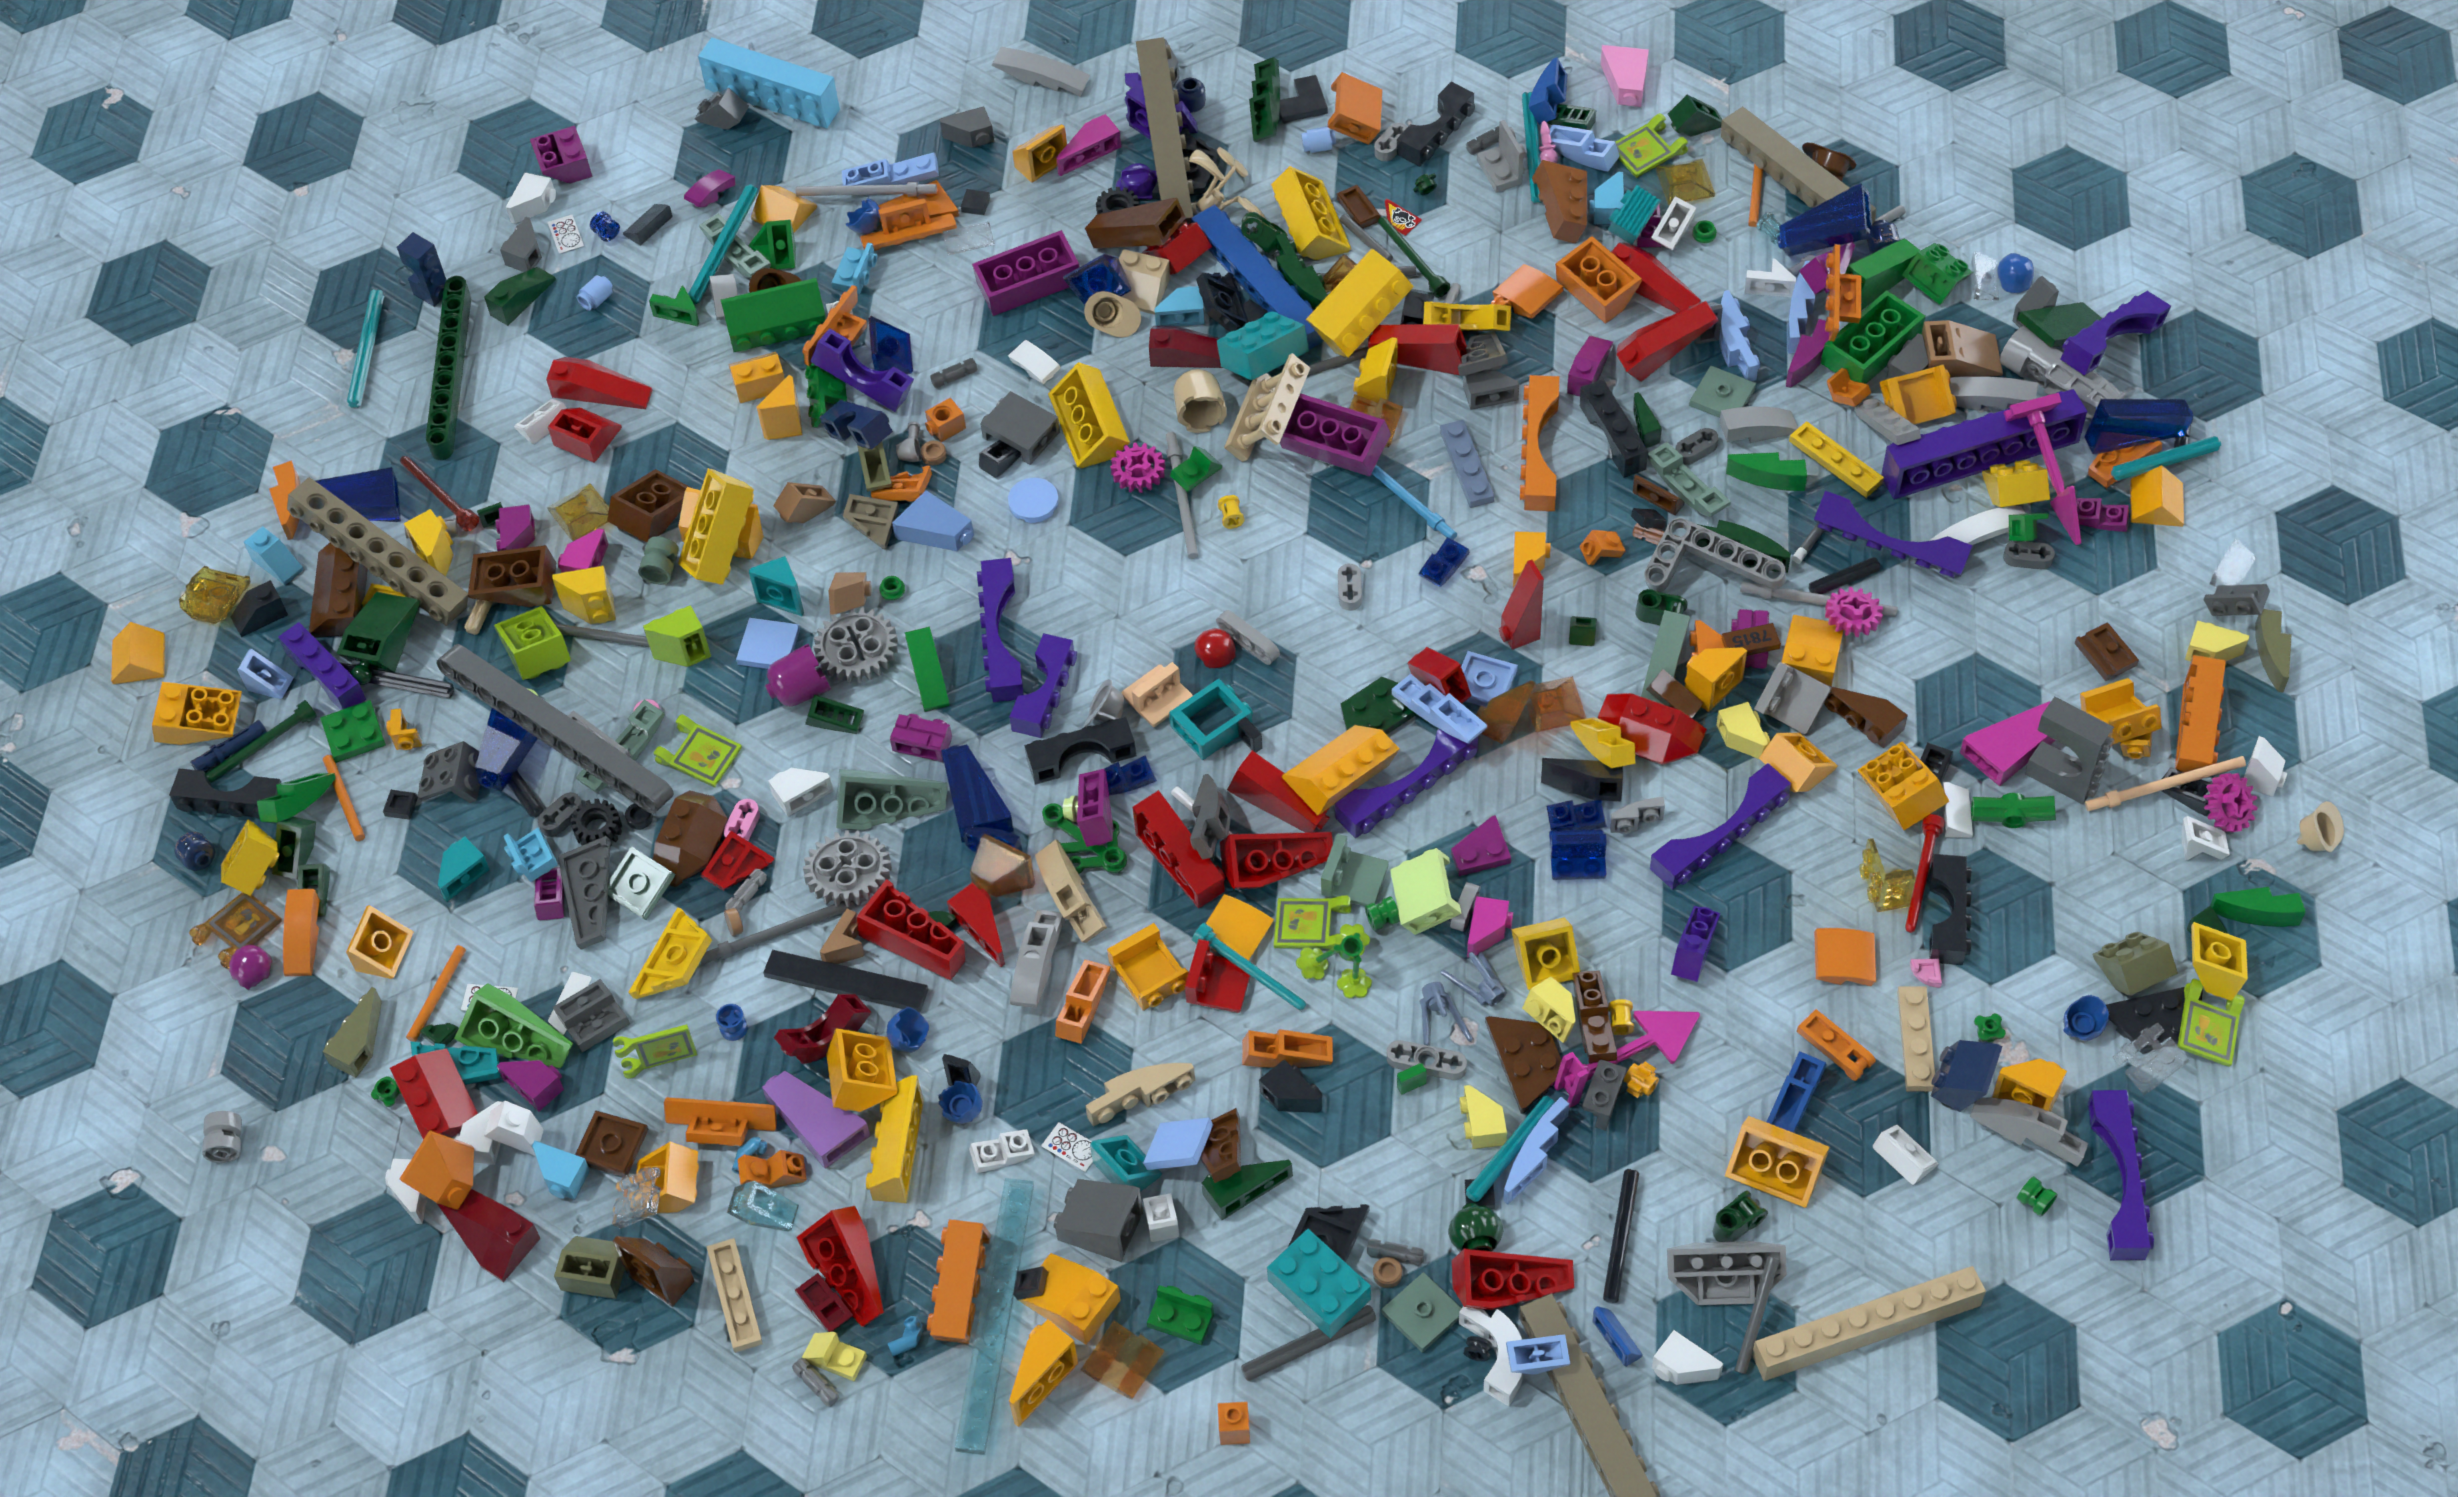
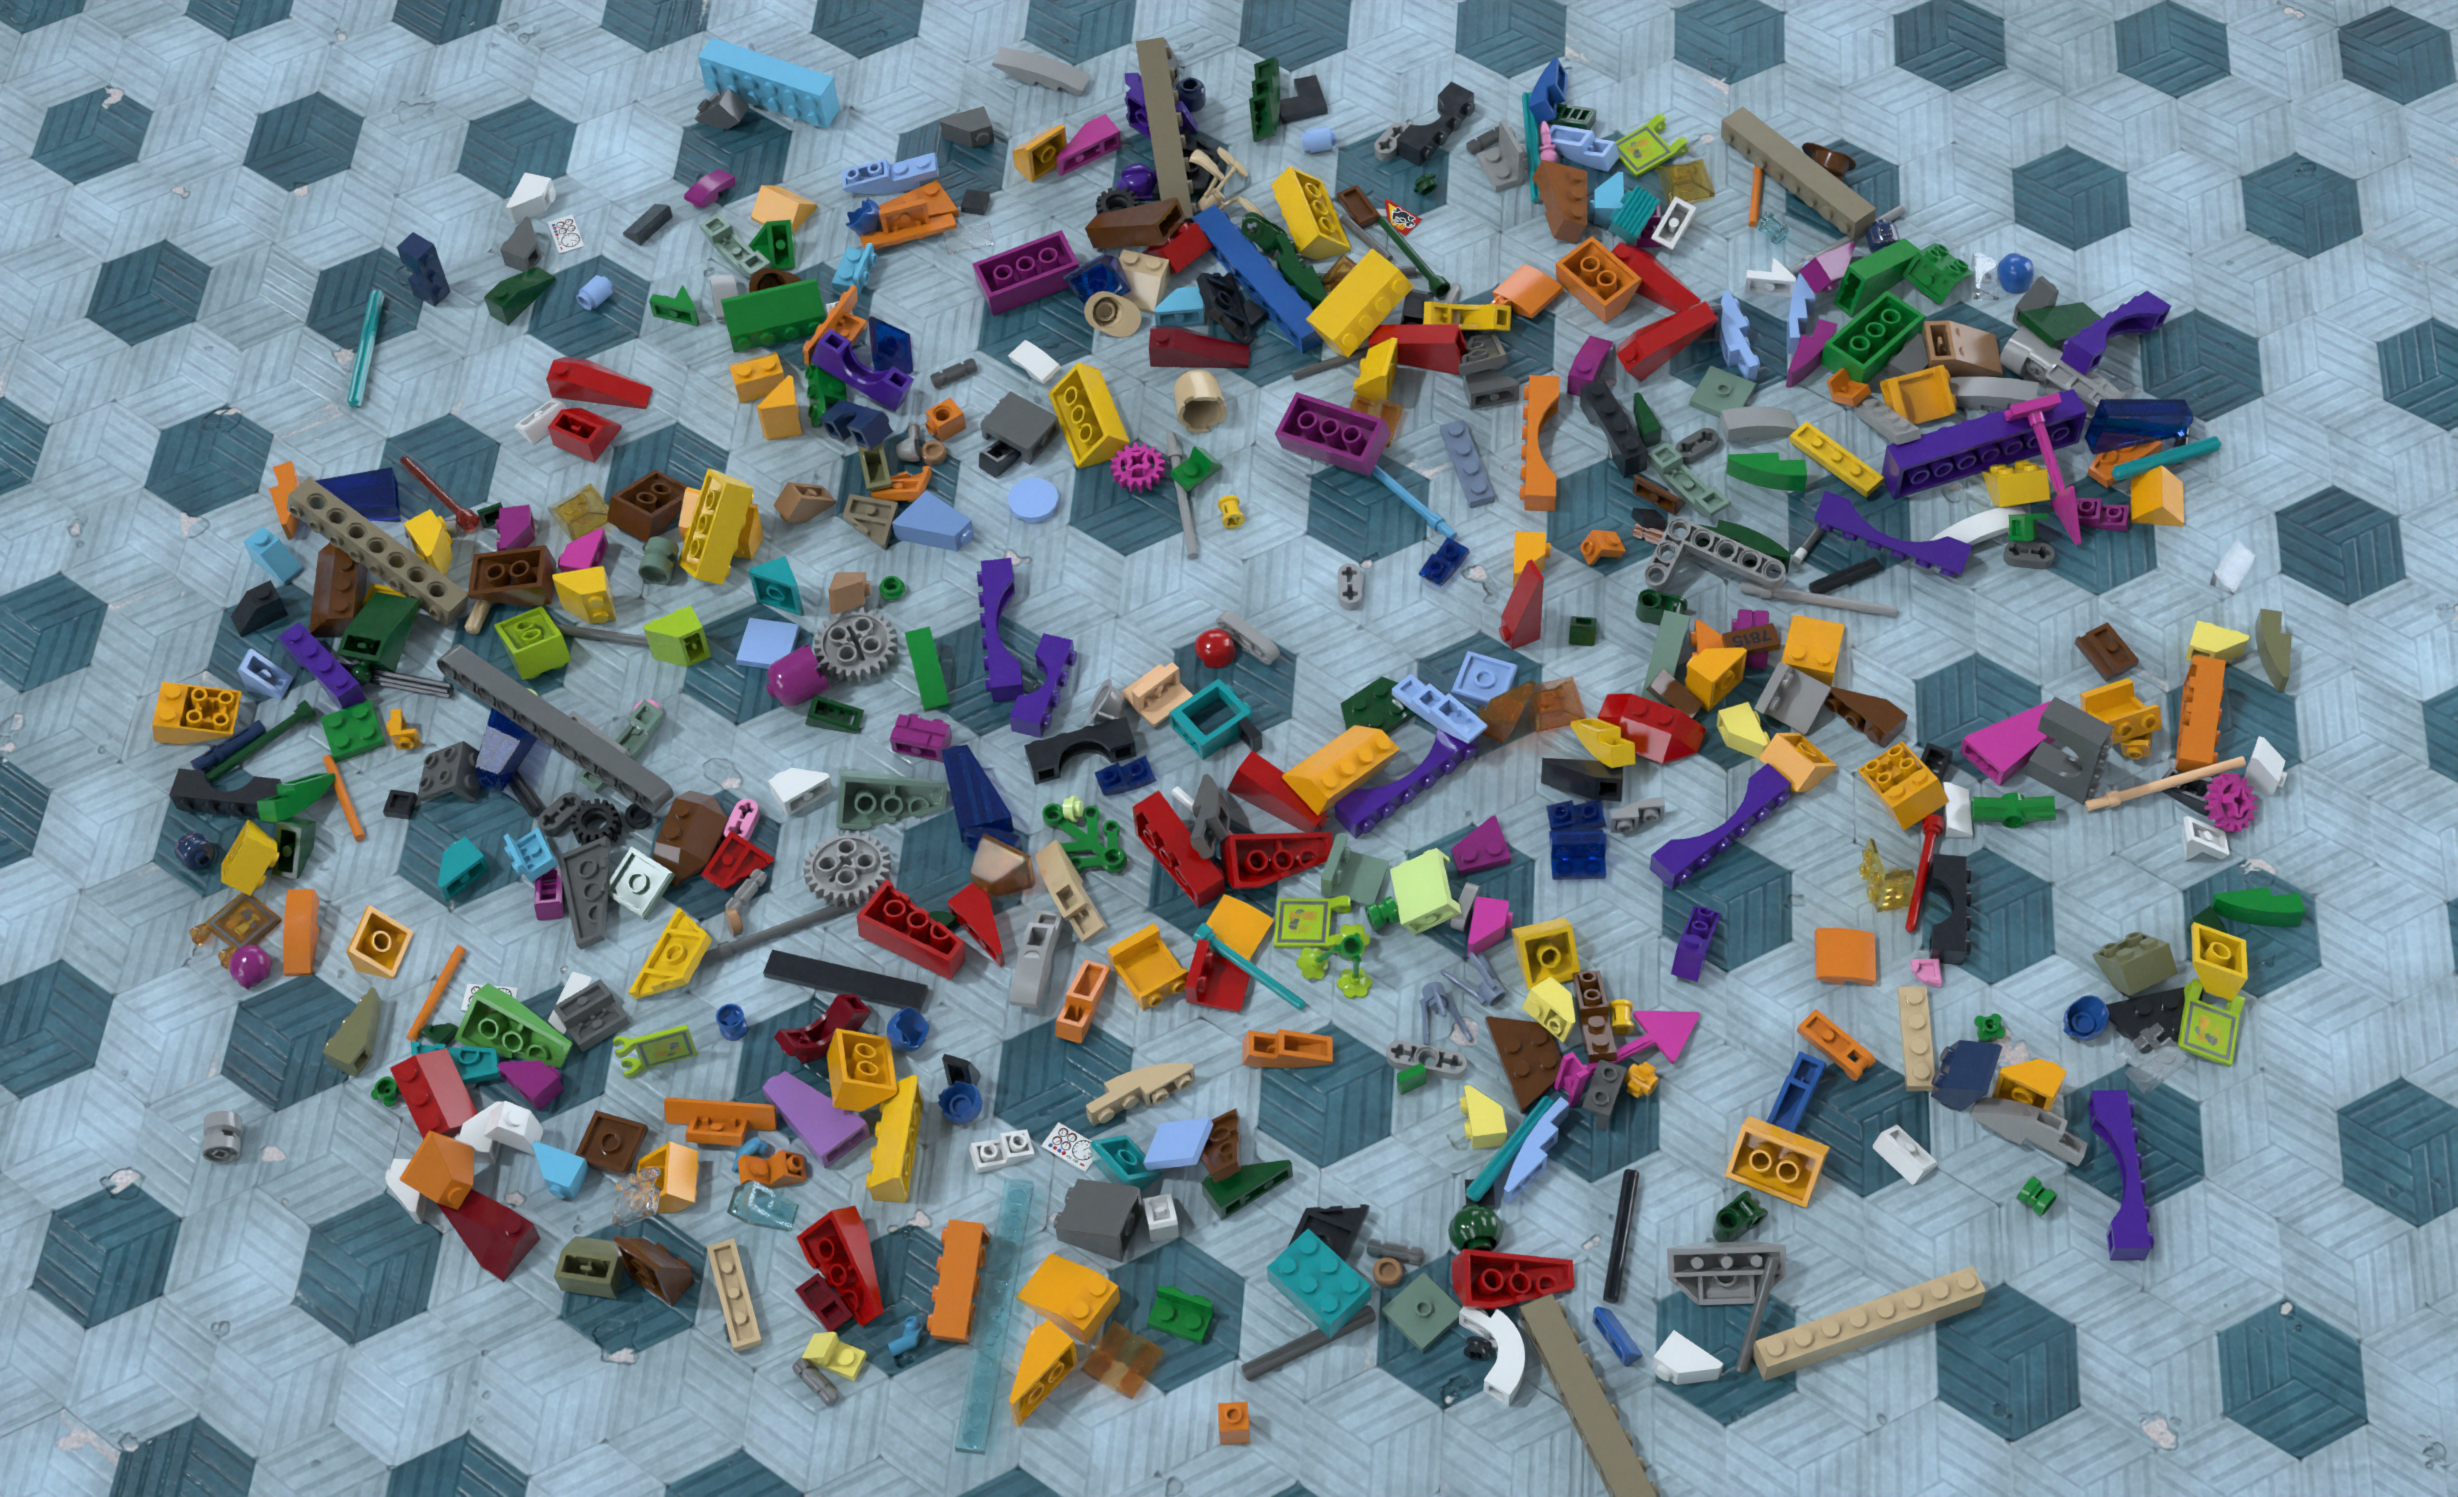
(137, 654): light orange slope -> none
(212, 594): clear yellow slope -> none
(323, 873): dark green slope -> none
(448, 368): dark green beam -> none
(562, 155): magenta slope -> none
(604, 226): clear blue wheel -> none
(702, 754): lime flag -> none
(723, 243): teal axle -> none
(841, 943): medium nougat slope -> none
(910, 189): light grey bar -> none
(1030, 1283): black tile -> none
(1094, 808): magenta slope -> none
(1262, 345): teal brick -> none
(1267, 408): tan fence -> none
(1289, 1091): black slope -> none
(1356, 108): orange panel -> none
(1441, 673): red slope -> none
(1537, 1354): light blue slope -> none
(1625, 73): bright pink slope -> none
(1694, 117): dark green slope -> none
(1704, 231): green plate -> none
(1833, 222): clear blue slope -> none
(1843, 296): orange bracket -> none
(1853, 612): dark pink gear -> none
(2237, 599): dark grey bracket -> none
(2322, 828): tan piece -> none

